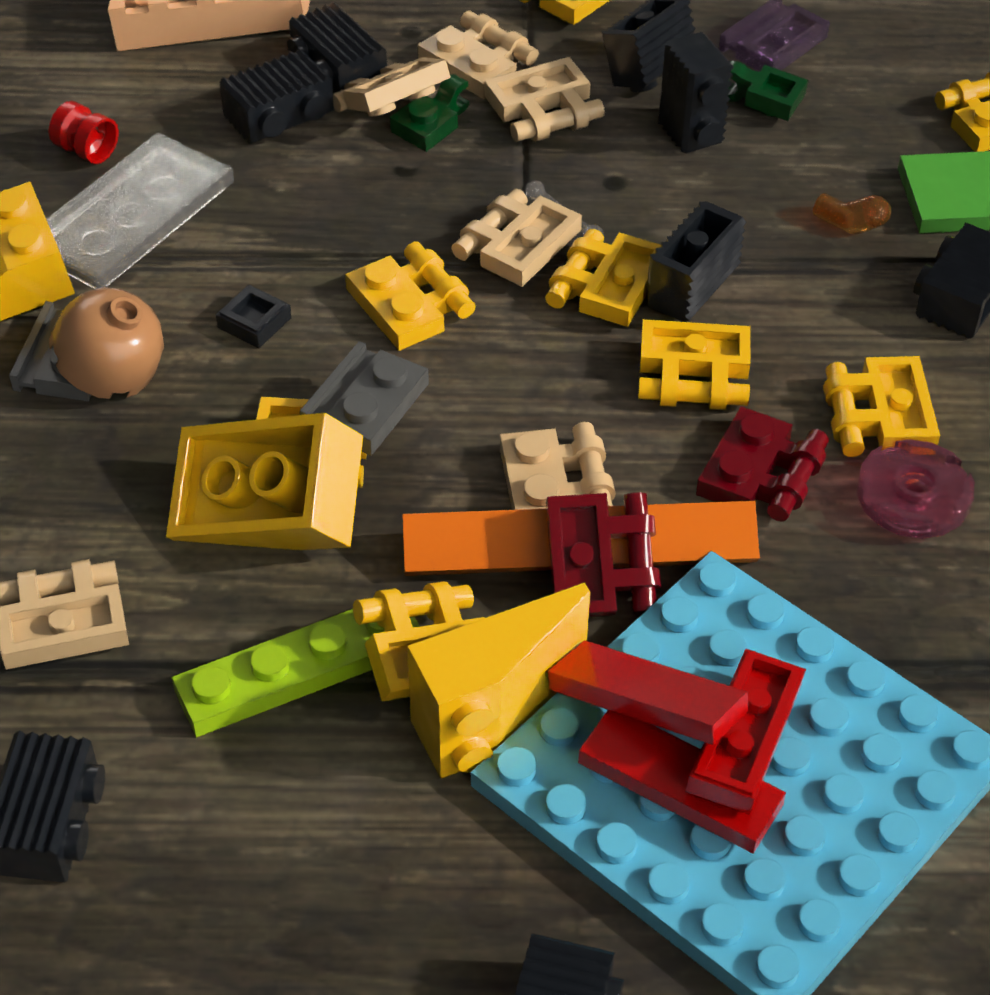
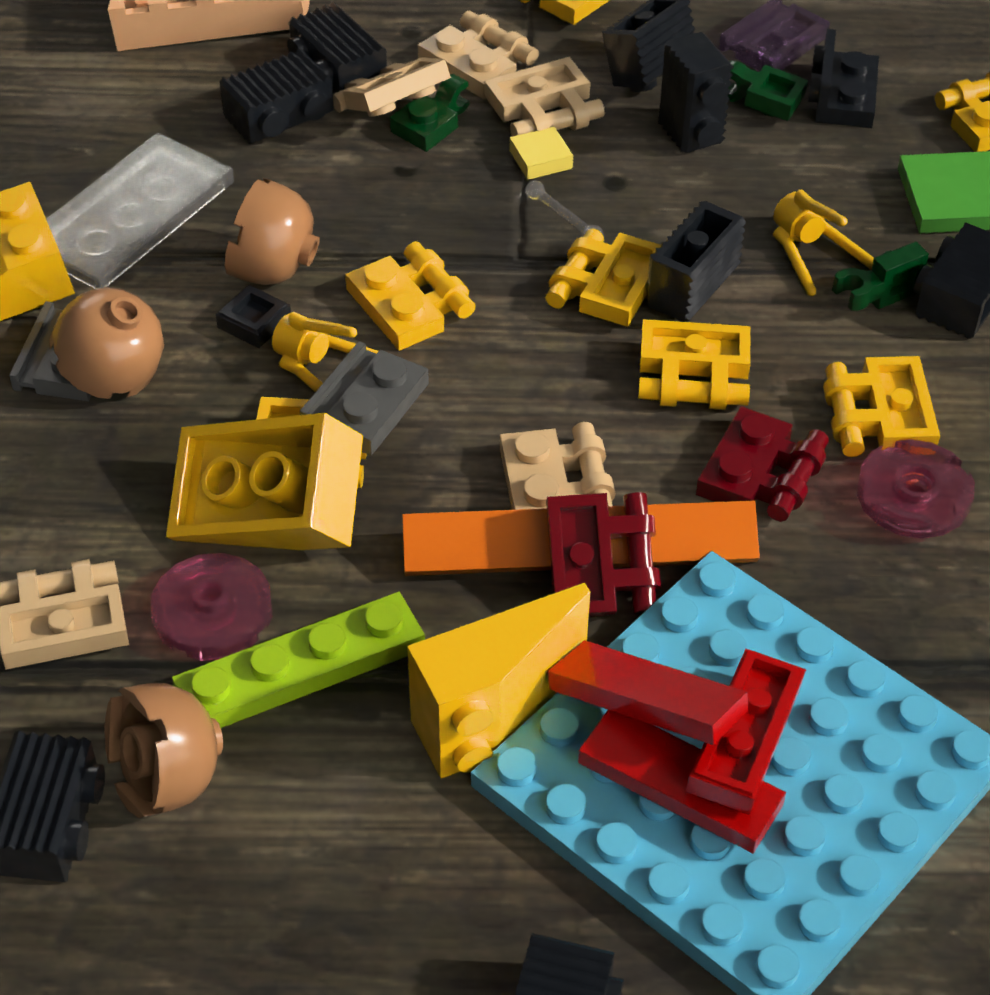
(75, 129): red wheel -> none
(163, 747): none -> medium nougat cylinder
(205, 627): none -> clear pink plate
(272, 235): none -> medium nougat cylinder
(307, 341): none -> yellow plant
(393, 611): yellow plate -> none
(528, 235): tan plate -> none
(541, 153): none -> light yellow tile
(803, 221): none -> yellow plant
(843, 85): none -> black bracket
(854, 216): clear orange arm -> none
(887, 282): none -> dark green plate

